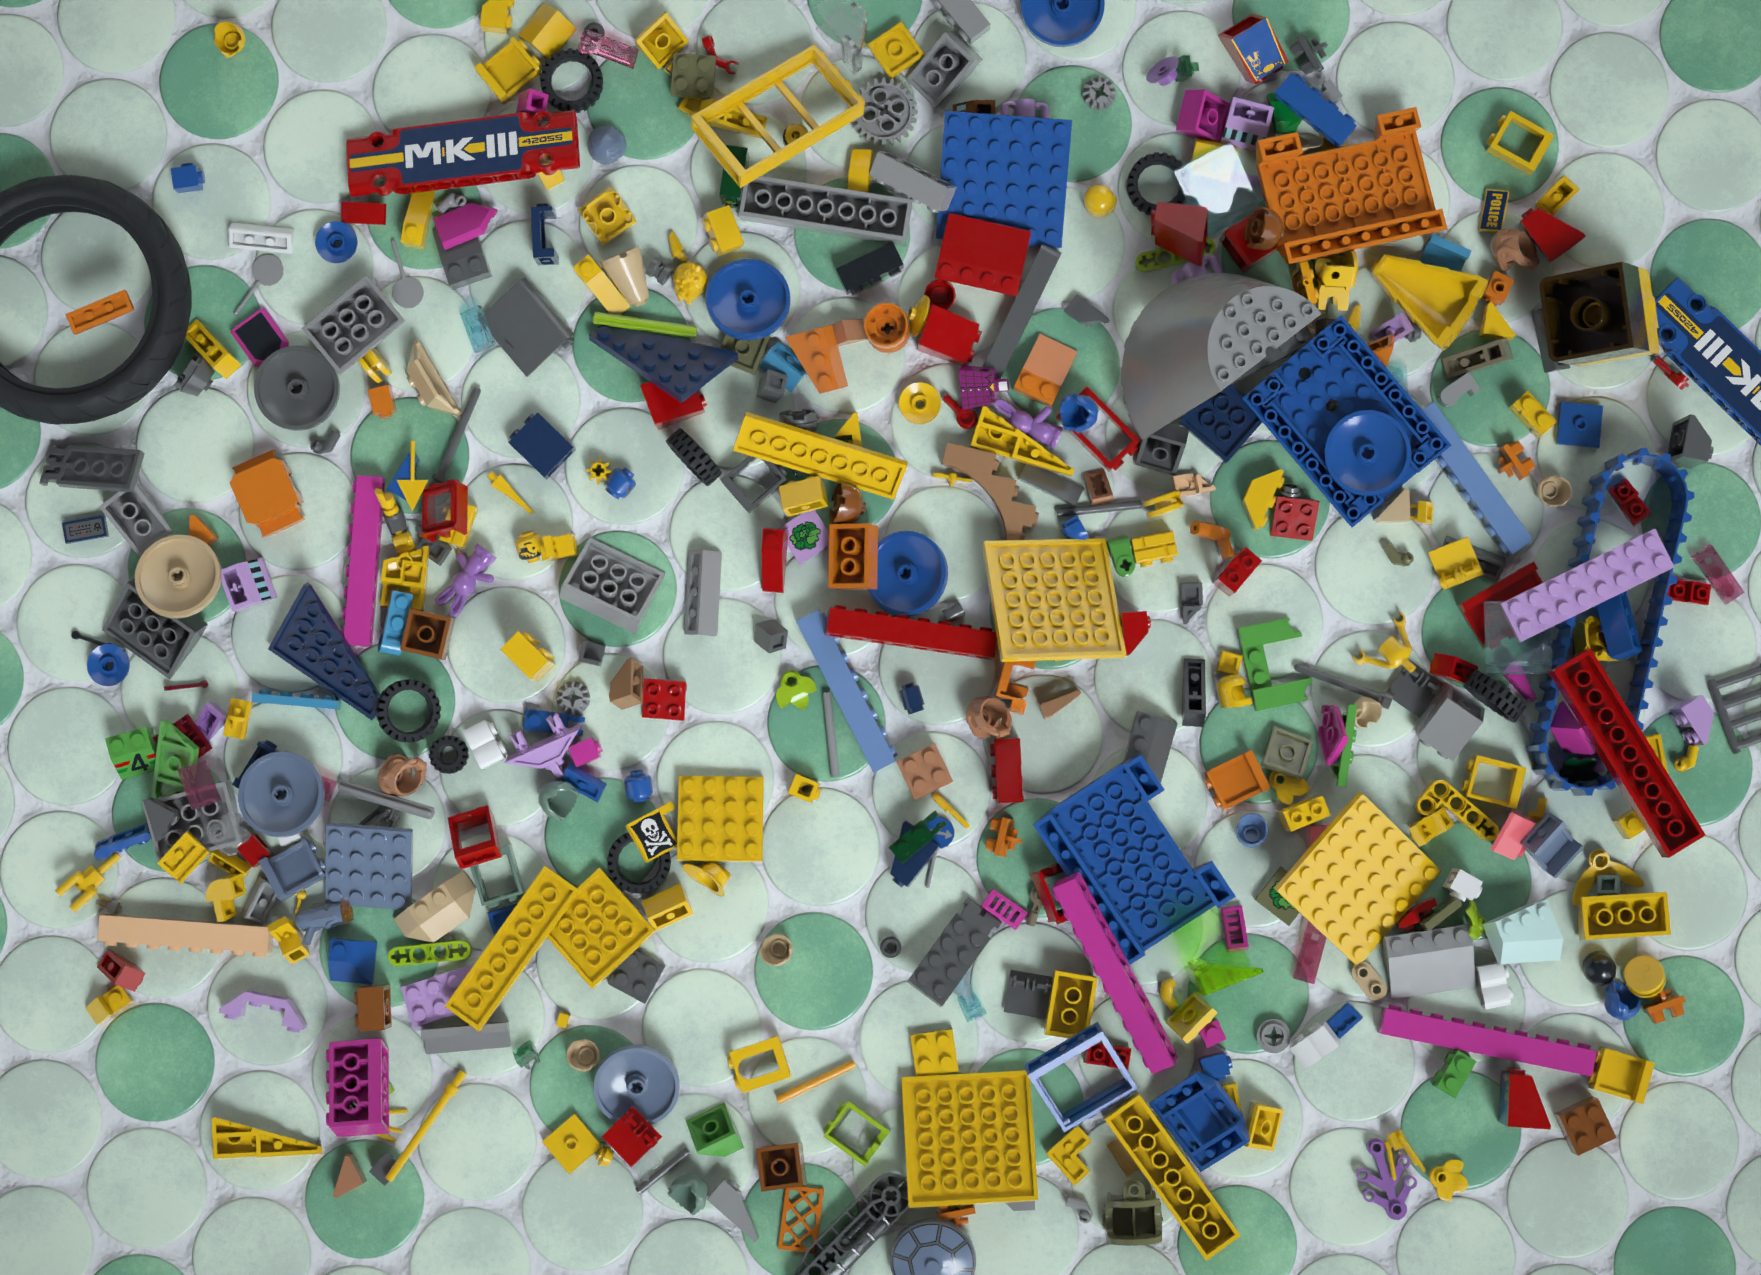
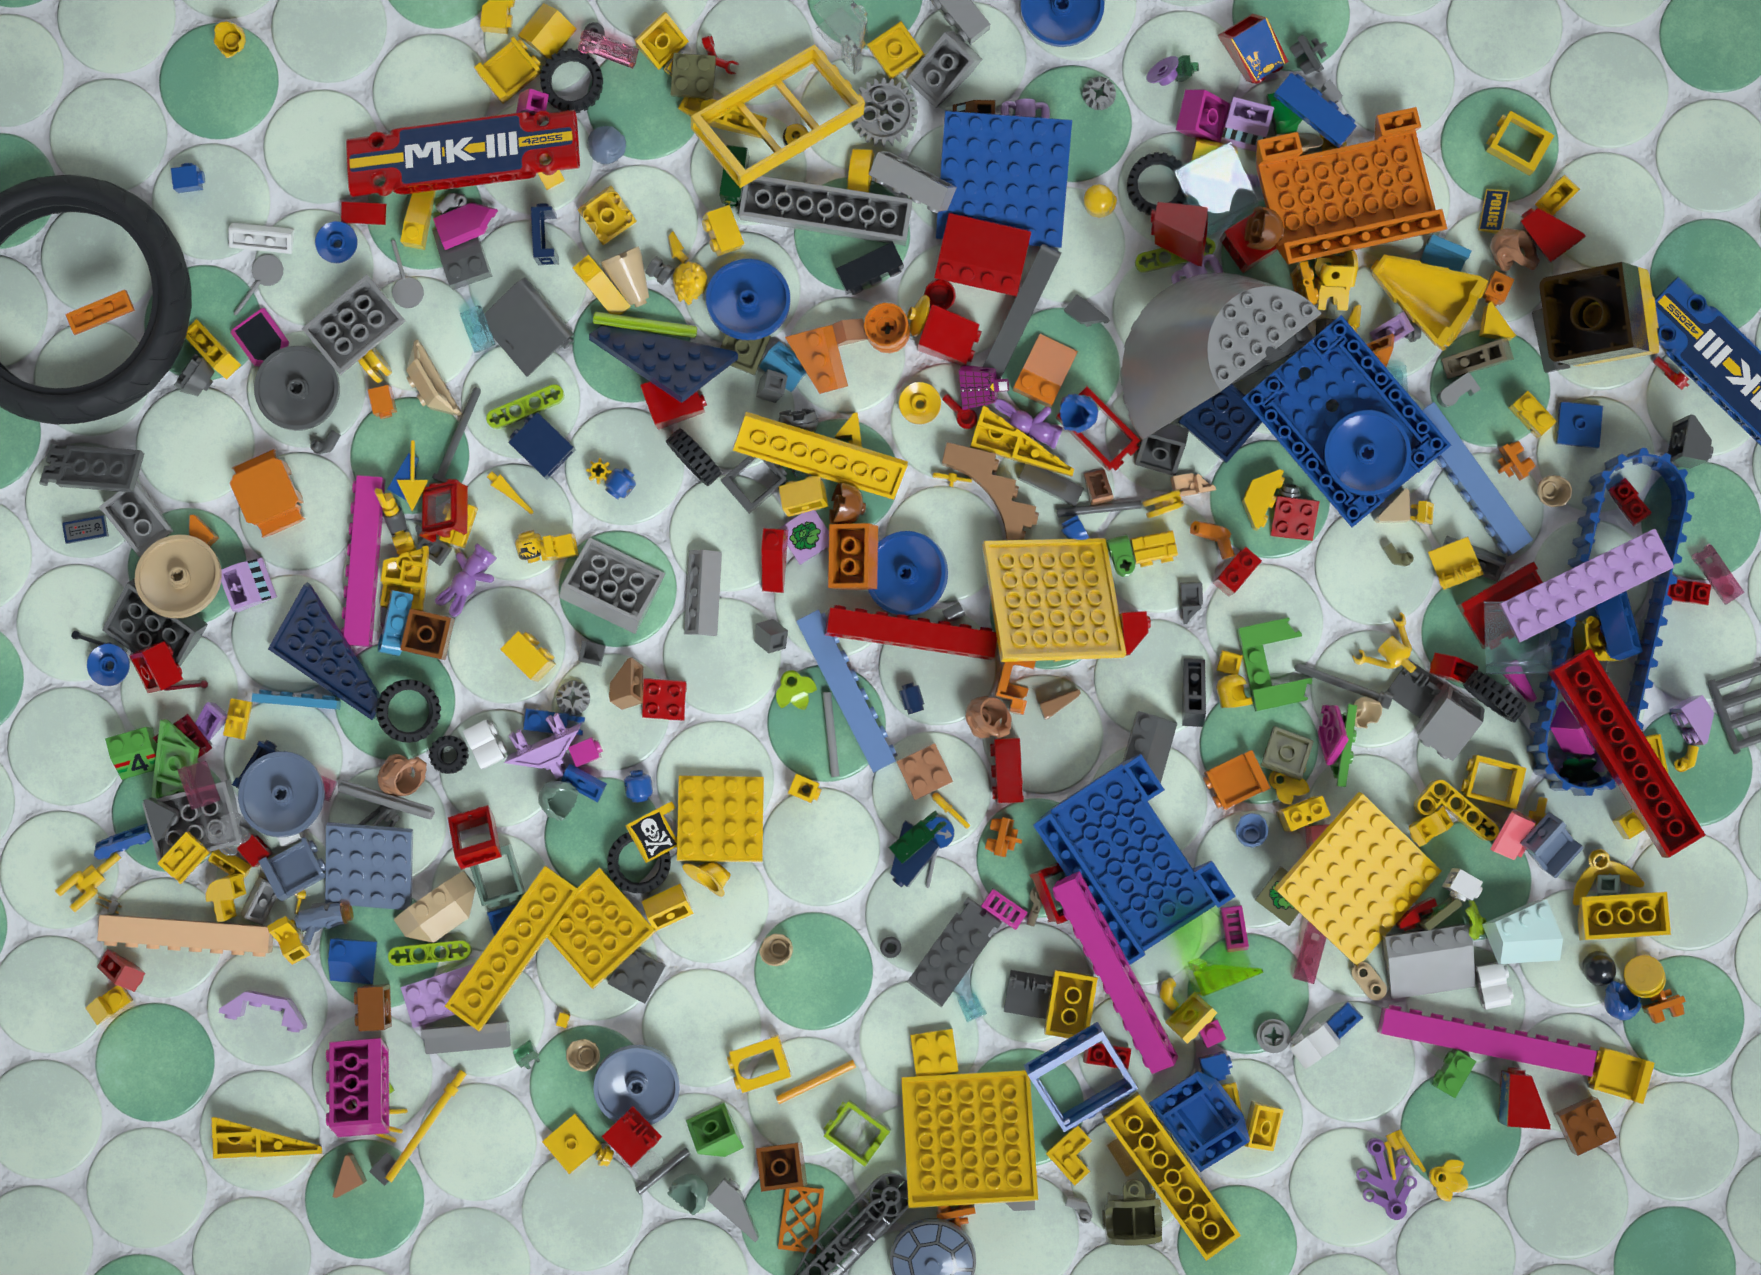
(156, 667): none -> red slope
(526, 411): none -> lime beam

